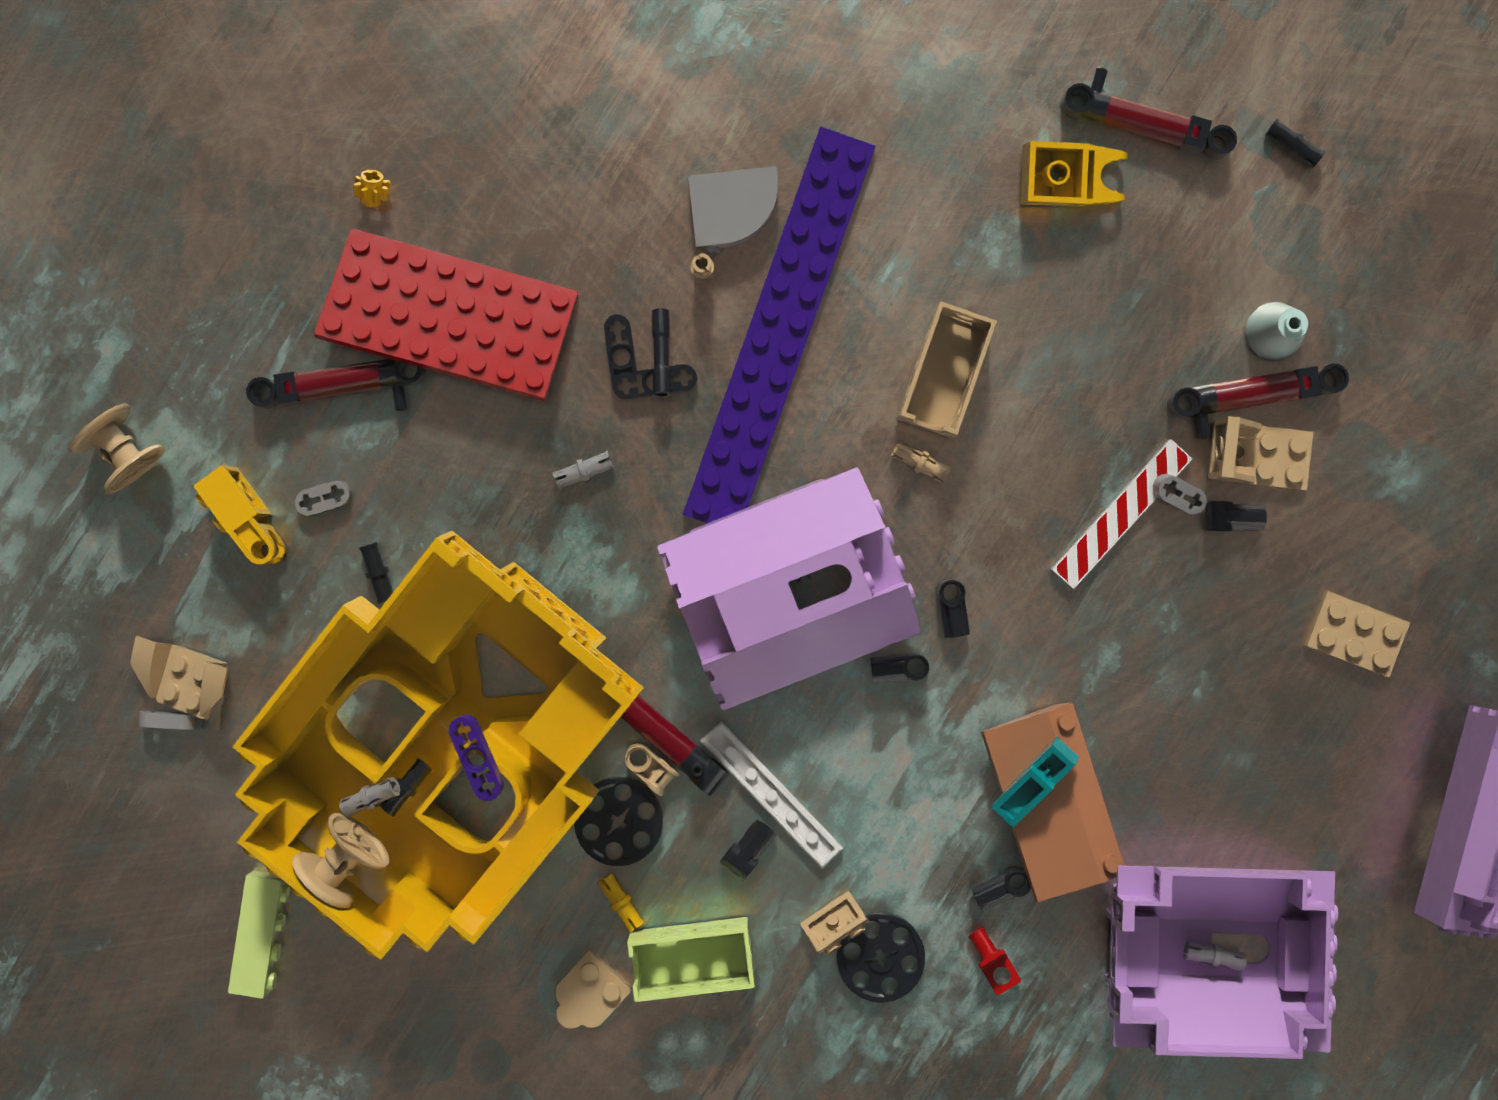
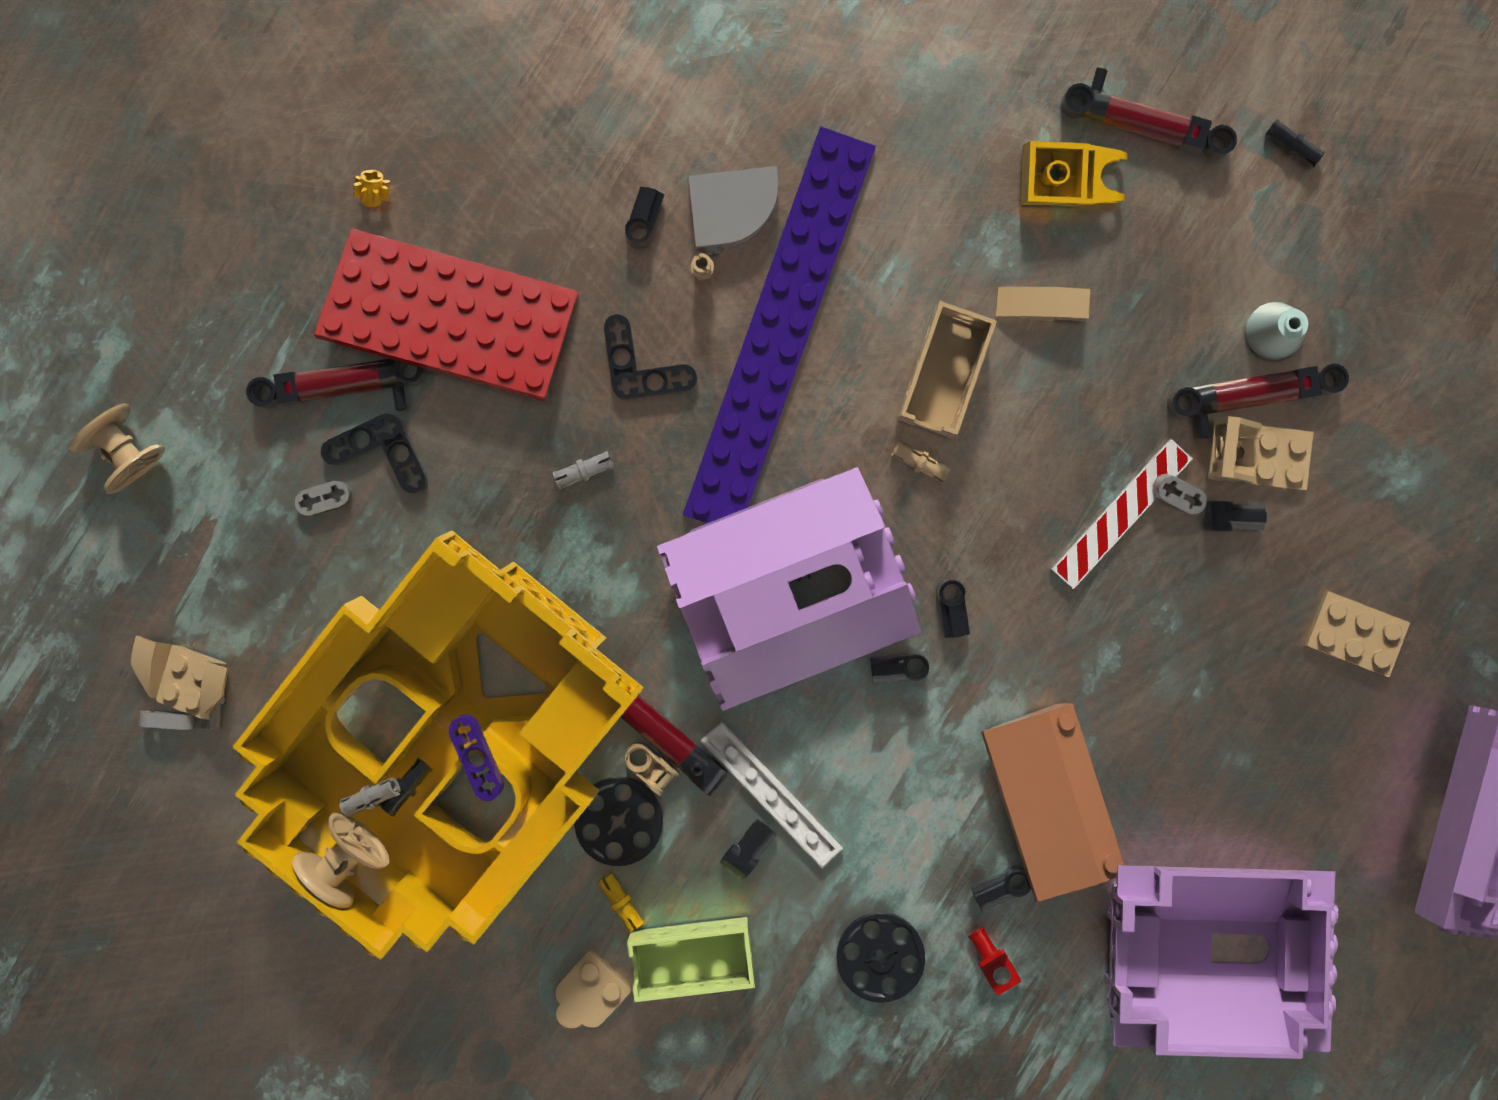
(240, 513): yellow brick -> none
(258, 935): yellowish green brick -> none
(376, 572): black pin -> none
(388, 443): none -> black beam
(644, 215): none -> black piece
(661, 368): black piece -> none
(835, 923): tan bracket -> none
(1035, 782): teal slope -> none
(1043, 303): none -> tan slope
(1214, 956): light grey pin -> none

